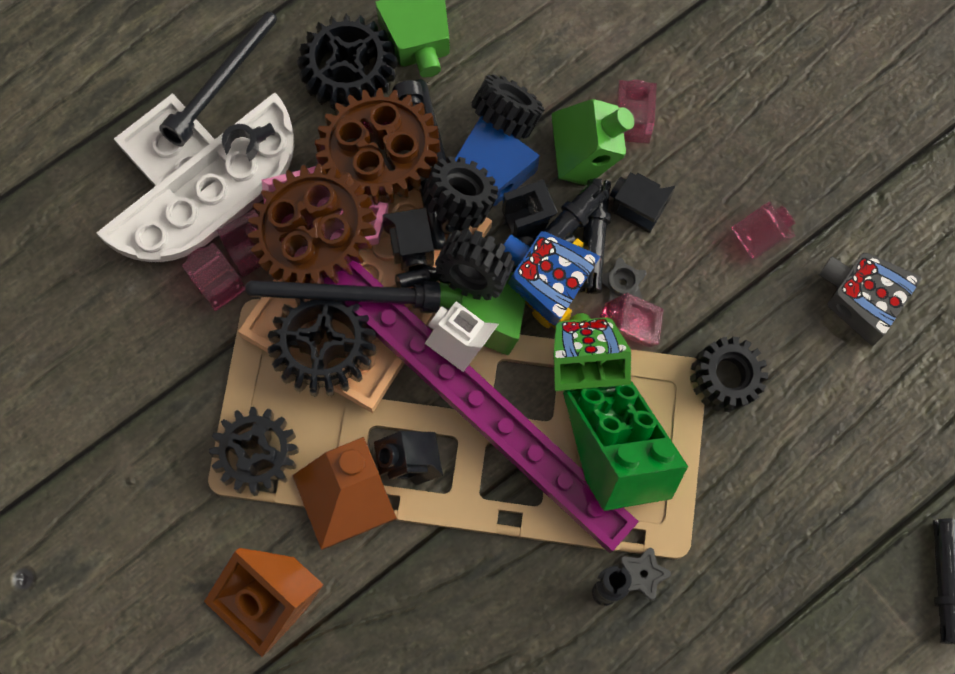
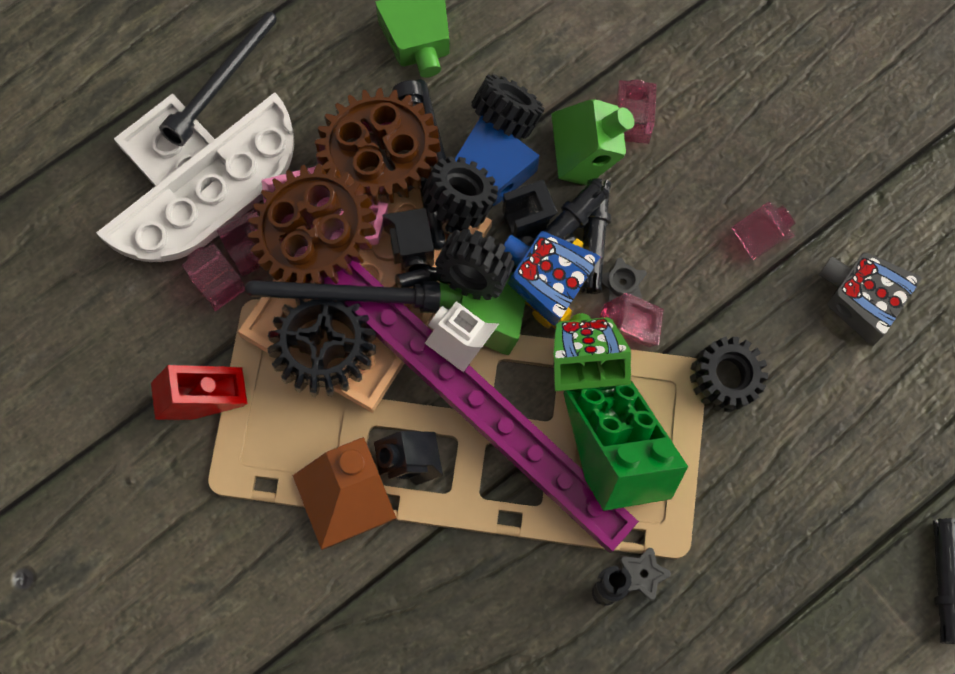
(197, 391): none -> red slope
(248, 467): black gear -> none
(255, 135): black piece -> none
(262, 596): dark orange slope -> none
(354, 45): black gear -> none
(640, 200): black window -> none

